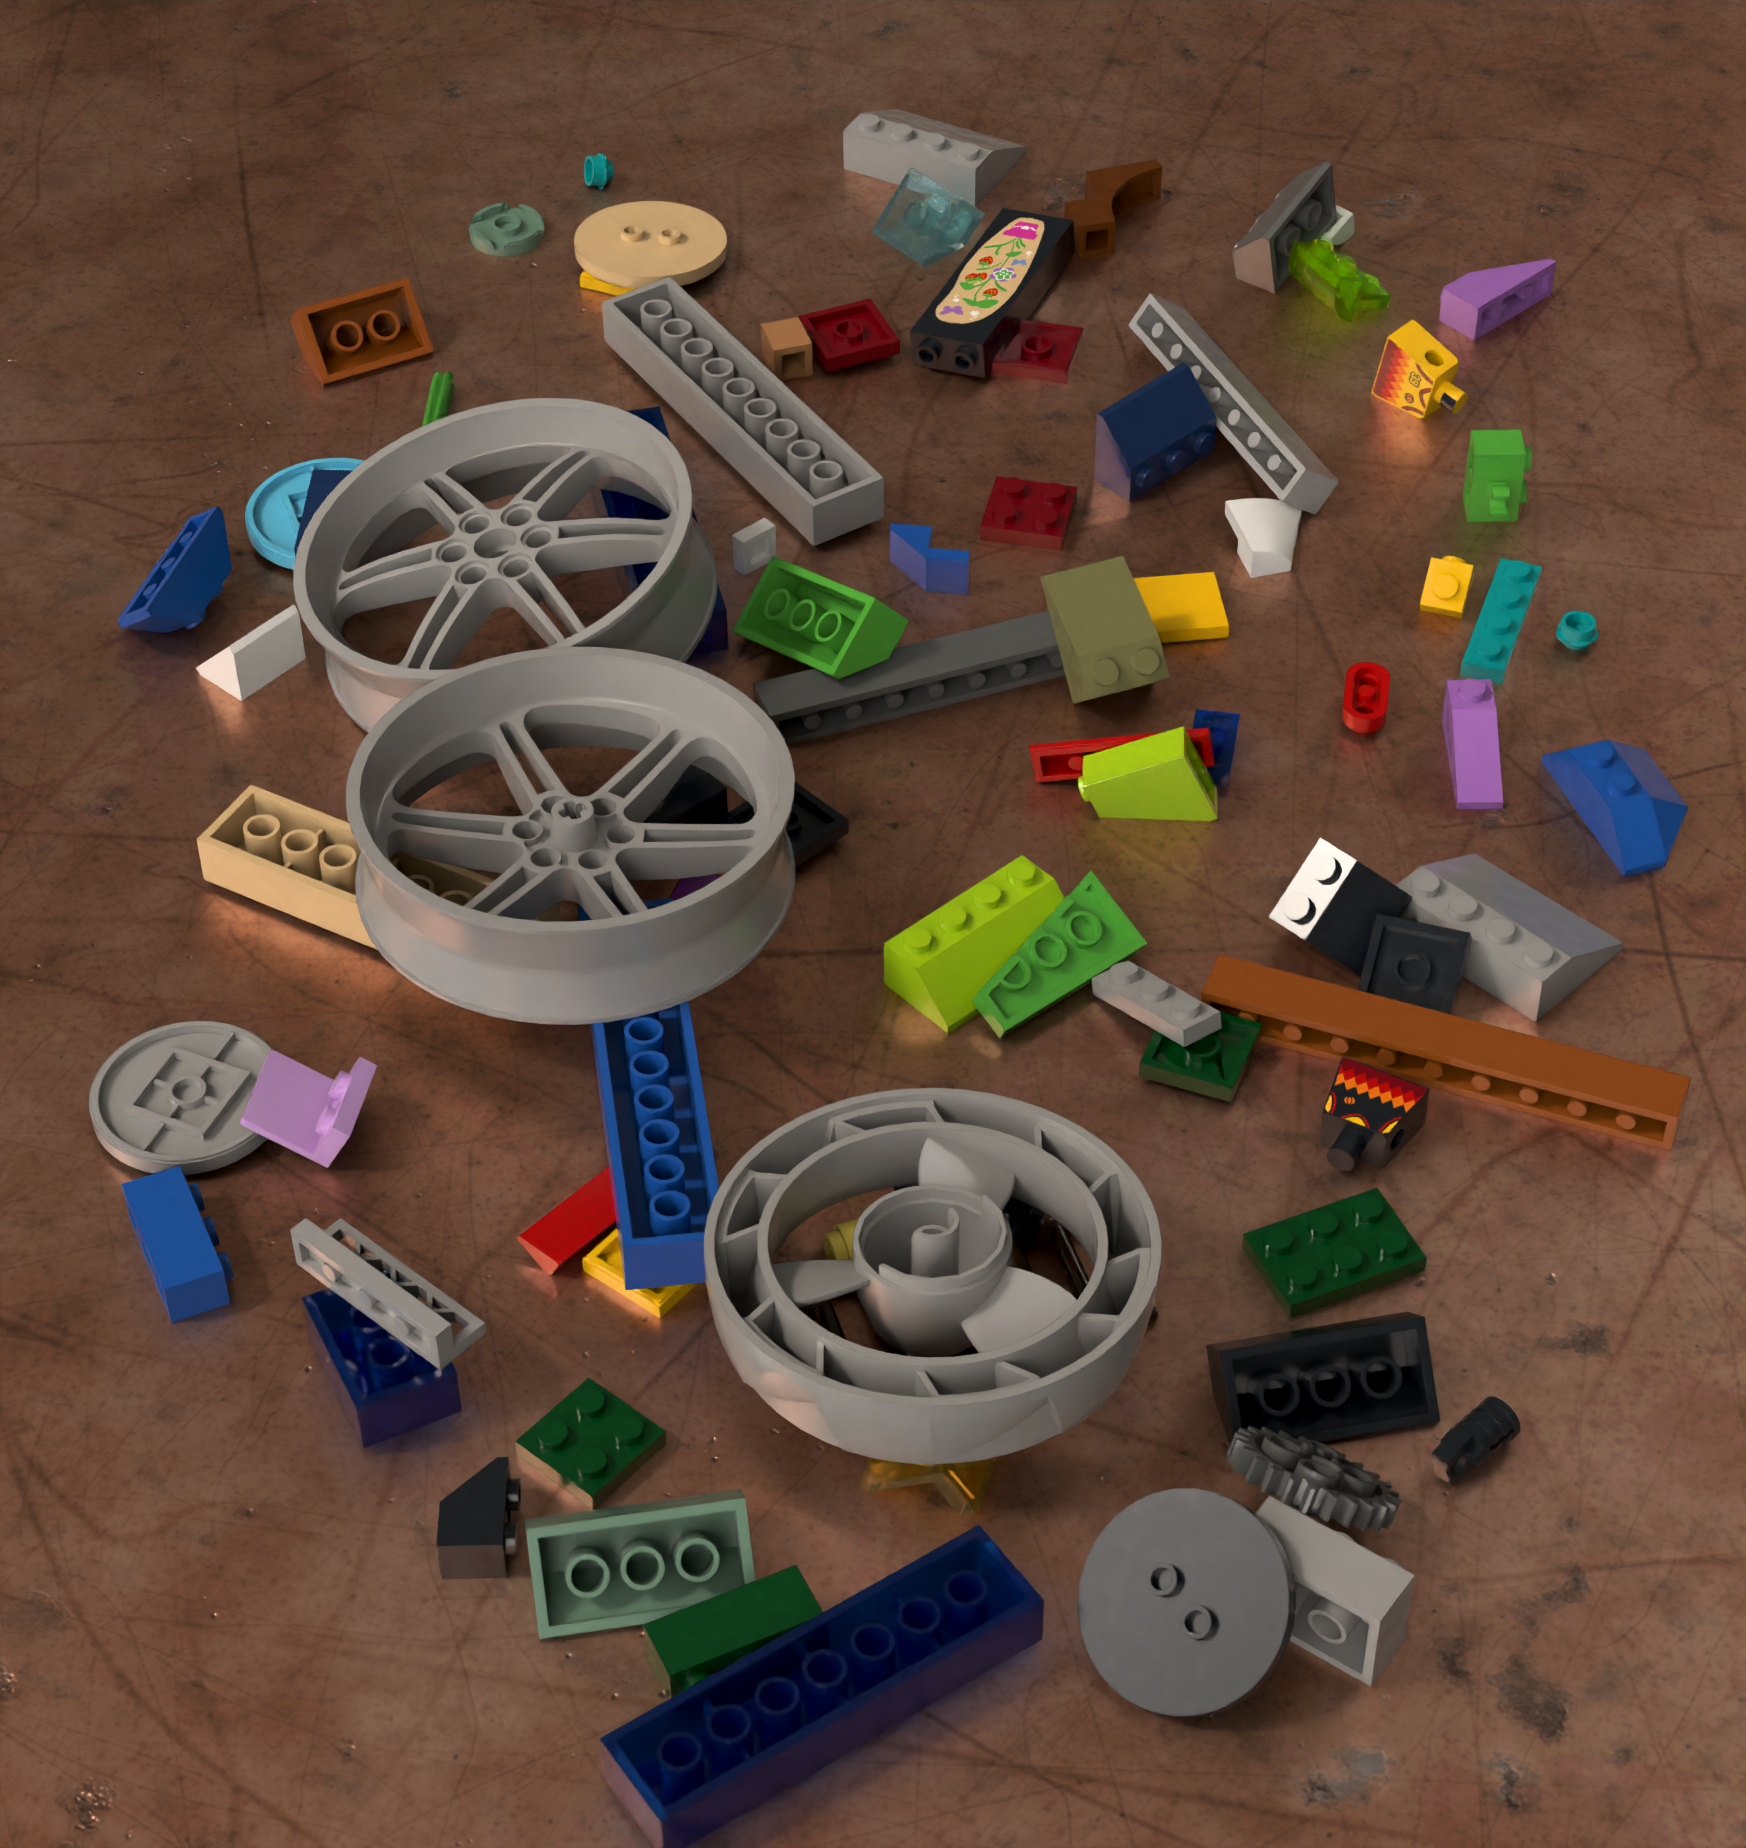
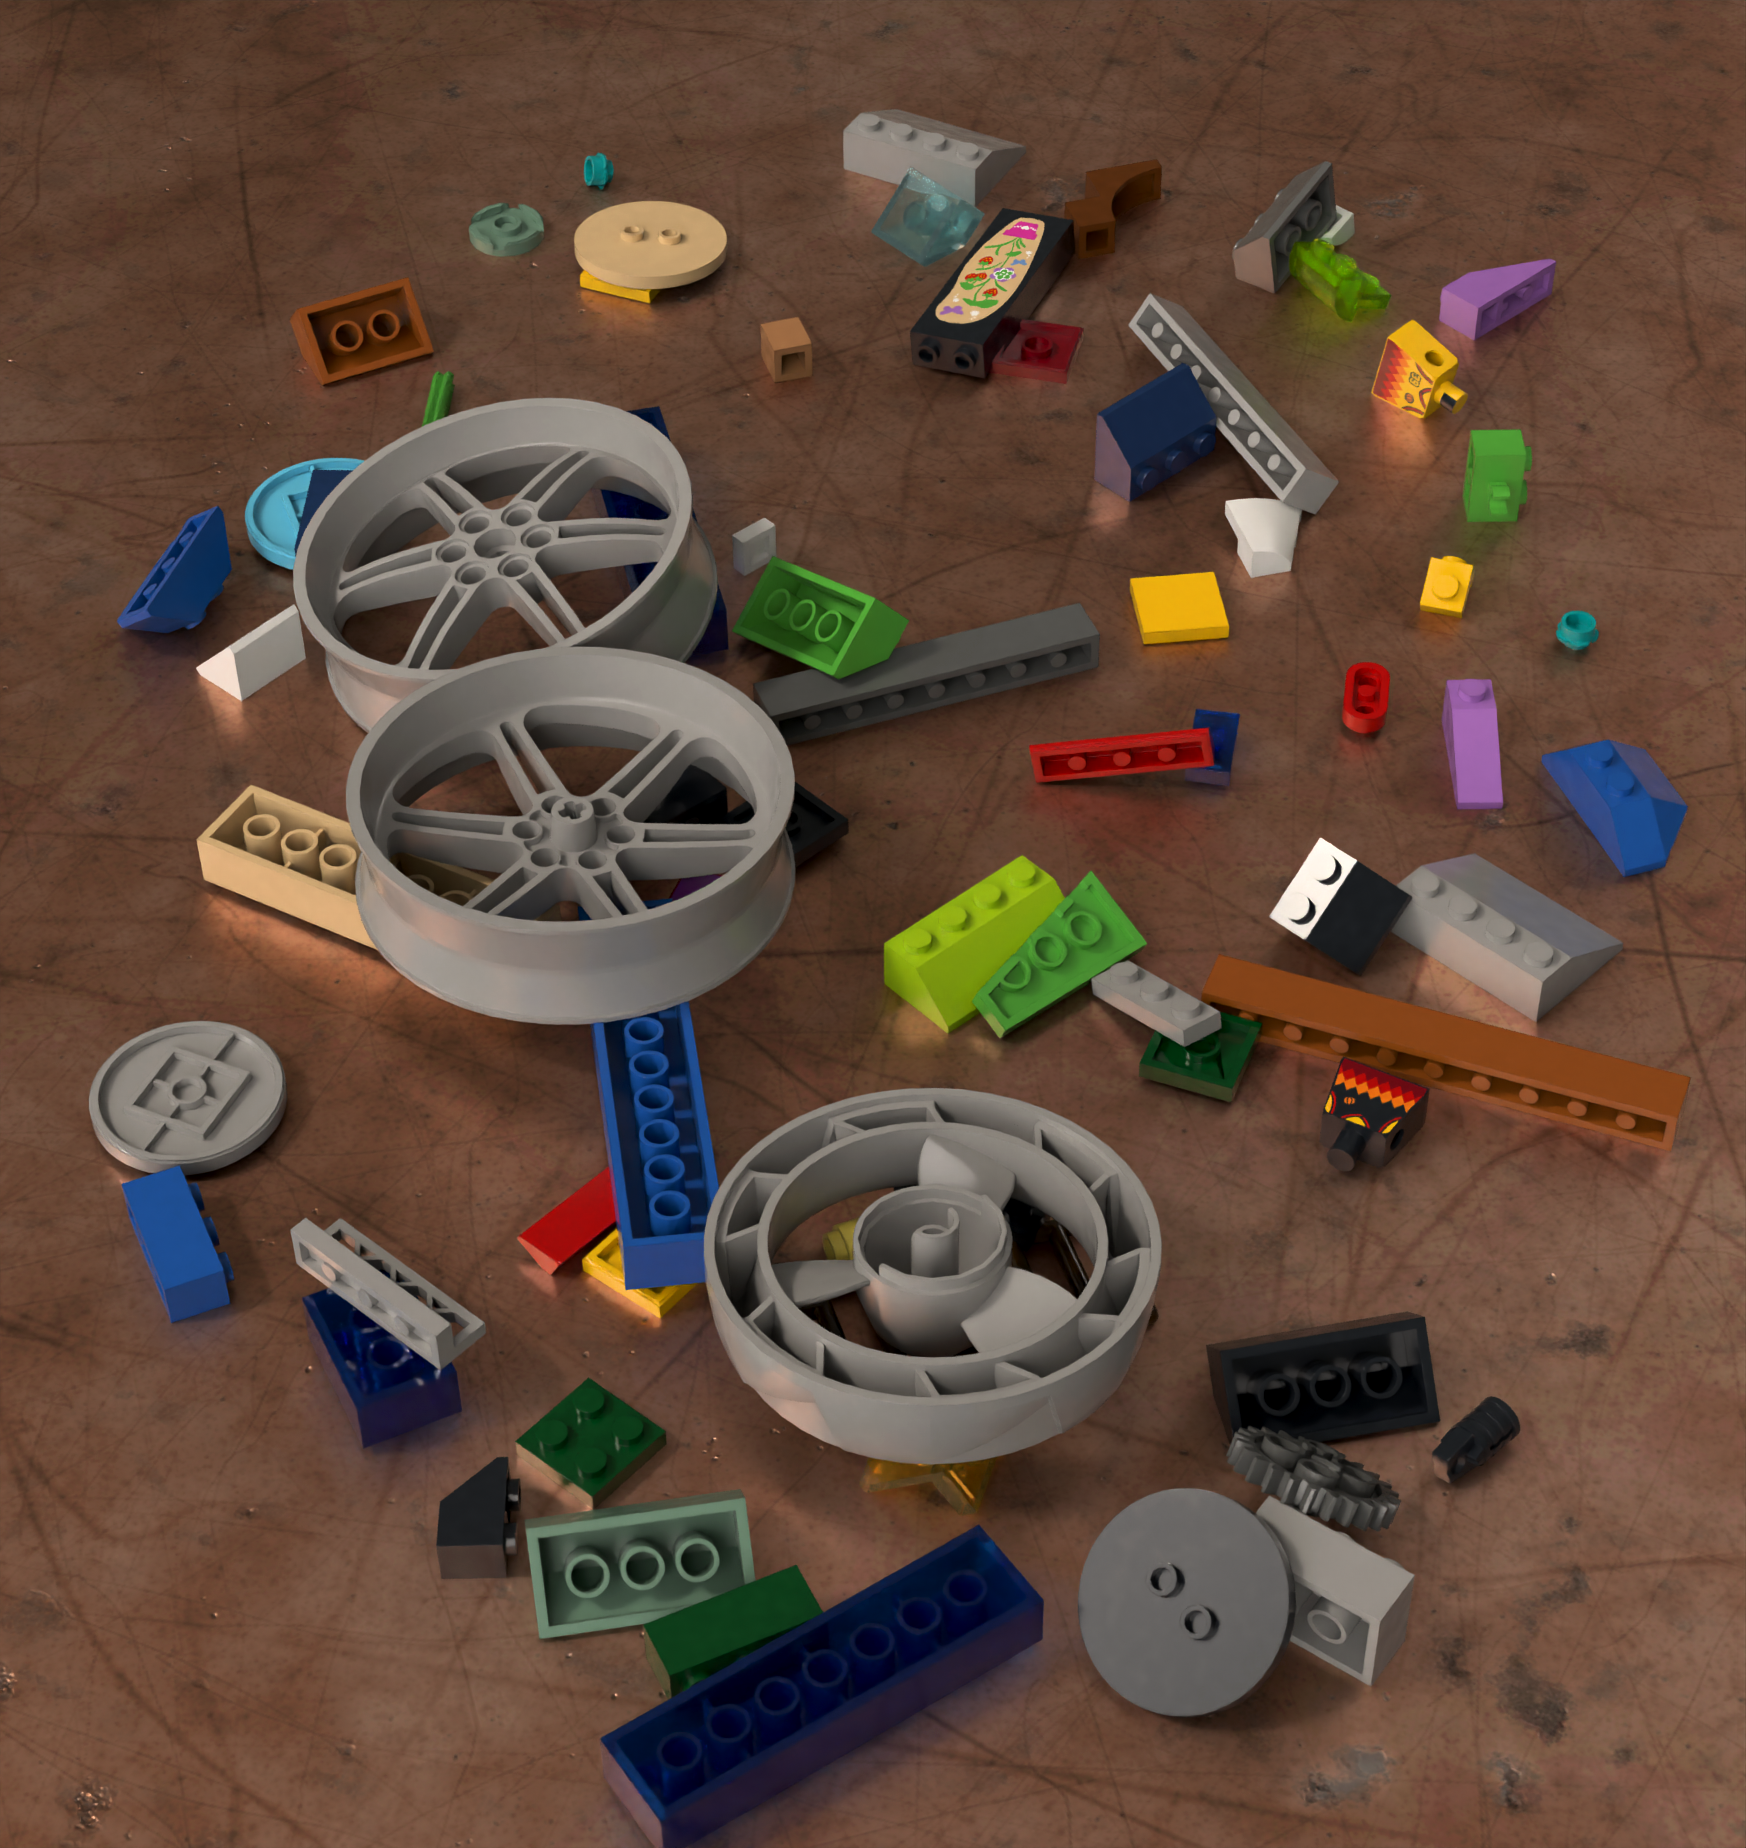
(306, 1107): lavender bracket -> none
(744, 411): light grey brick -> none
(850, 335): dark red plate -> none
(928, 566): blue slope -> none
(1028, 513): dark red plate -> none
(1103, 630): olive slope -> none
(1150, 780): lime slope -> none
(1333, 1252): dark green plate -> none
(1415, 963): black plate -> none
(1501, 620): teal plate -> none

